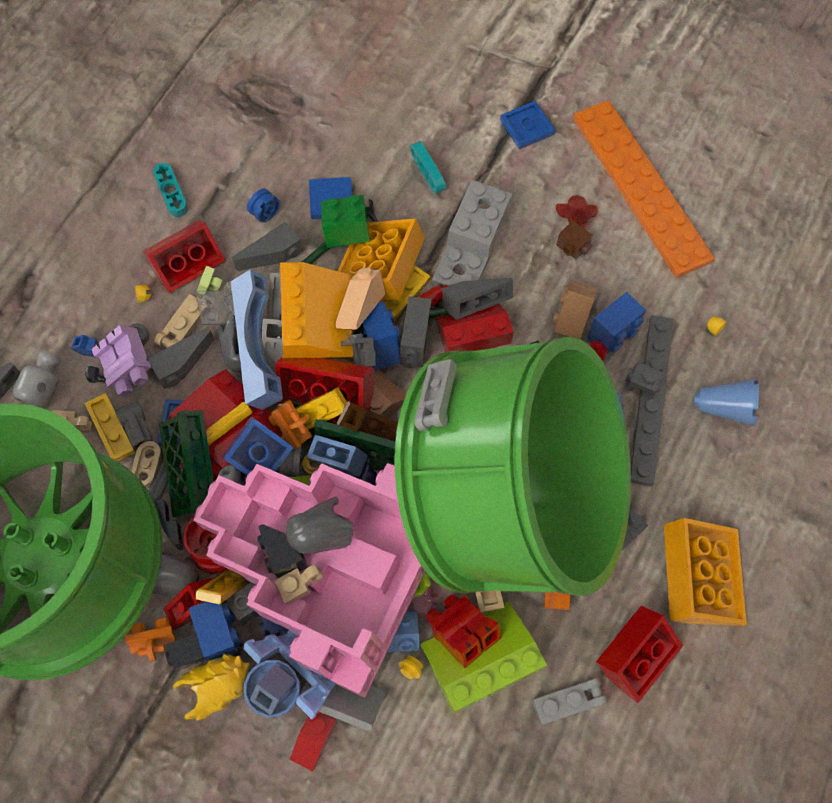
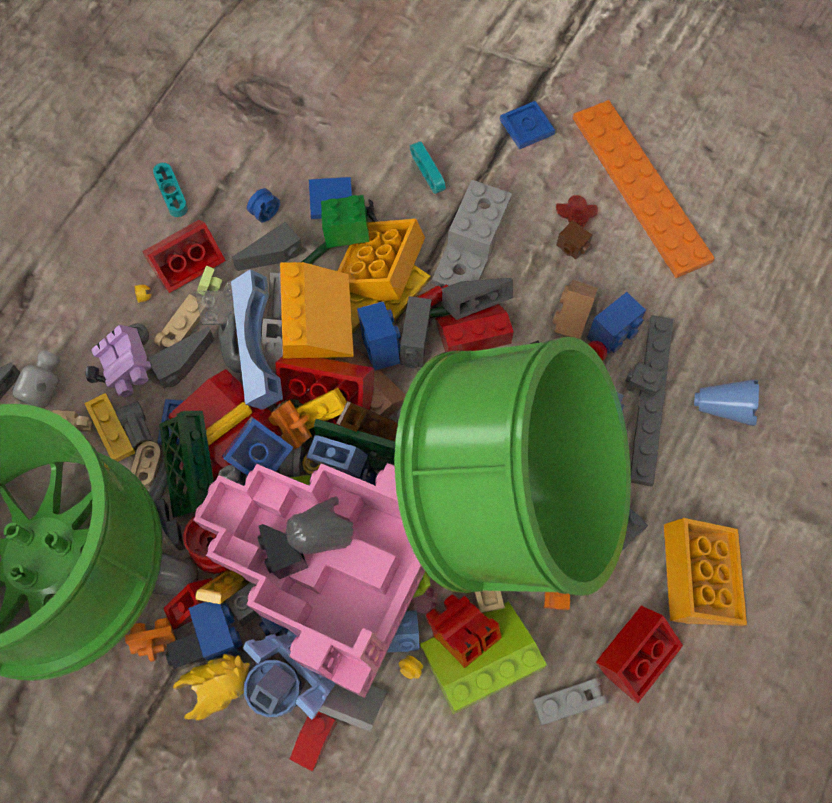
(84, 344): blue piece -> none
(295, 584): tan plate -> none
(361, 298): light nougat slope -> none
(362, 348): dark grey bracket -> none
(435, 395): light grey plate -> none
(716, 325): yellow hinge -> none

